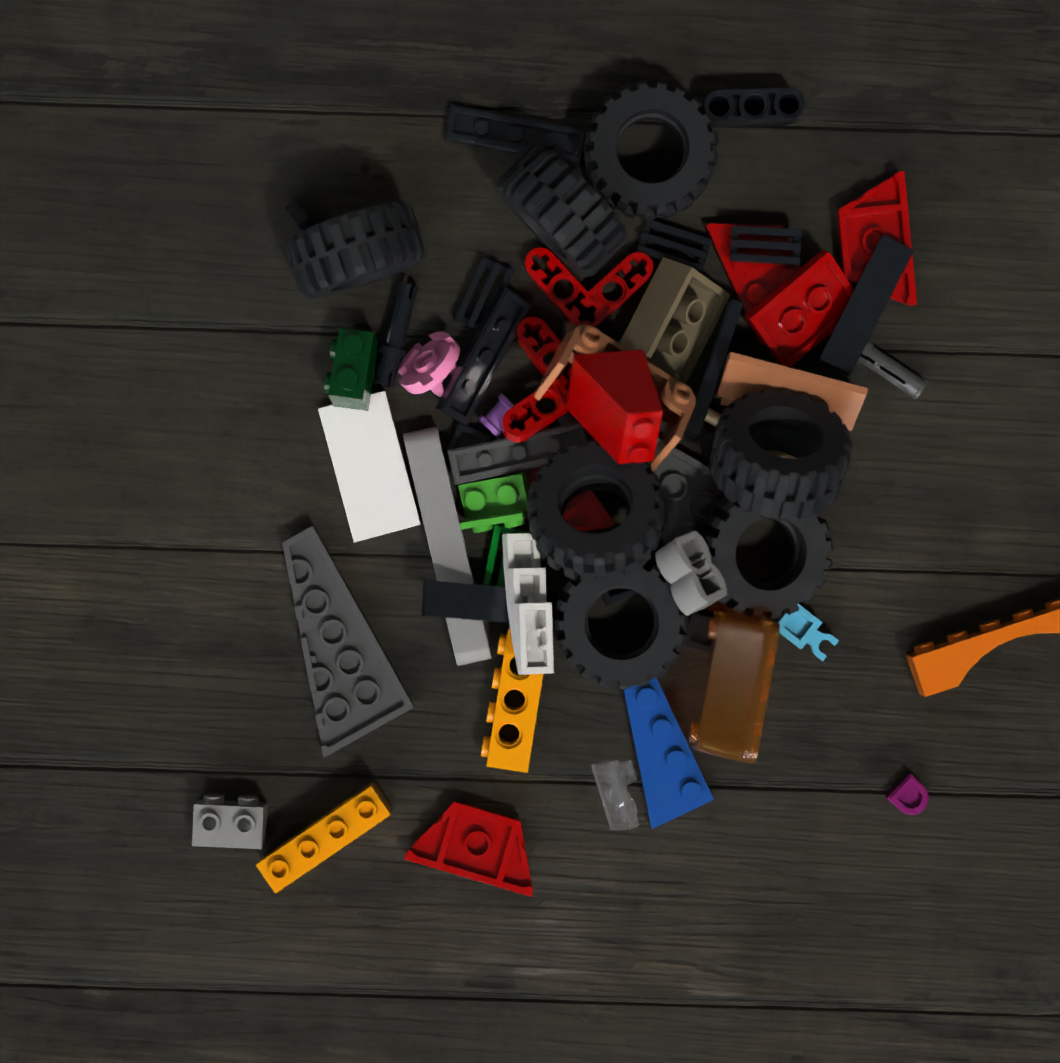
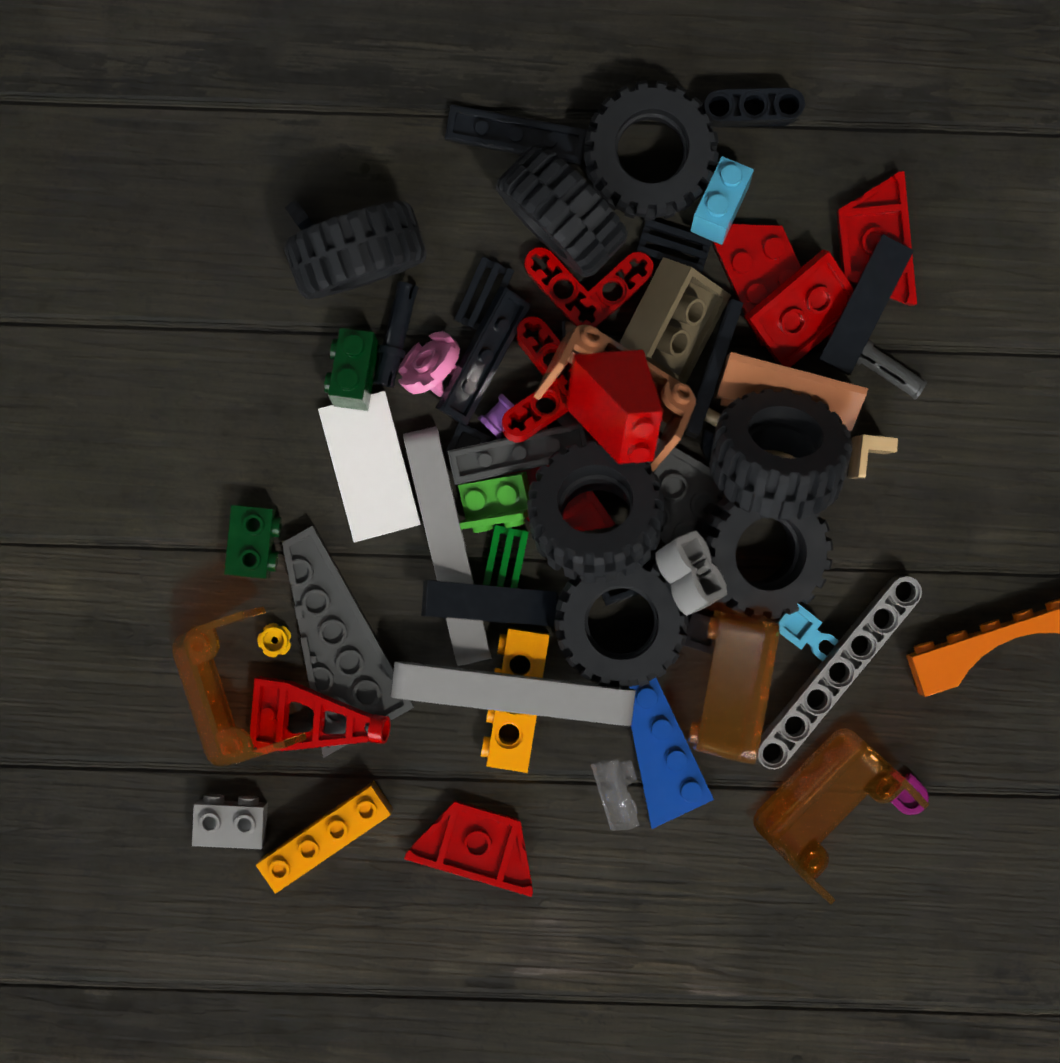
(195, 662): none -> clear orange windscreen
(252, 542): none -> dark green brick
(265, 640): none -> yellow plate
(271, 717): none -> red plate
(512, 693): none -> light grey beam
(527, 605): white slope -> none
(721, 200): none -> medium azure brick
(795, 247): black tile -> none
(820, 798): none -> clear orange windscreen
(853, 664): none -> light grey beam
(868, 444): none -> tan panel

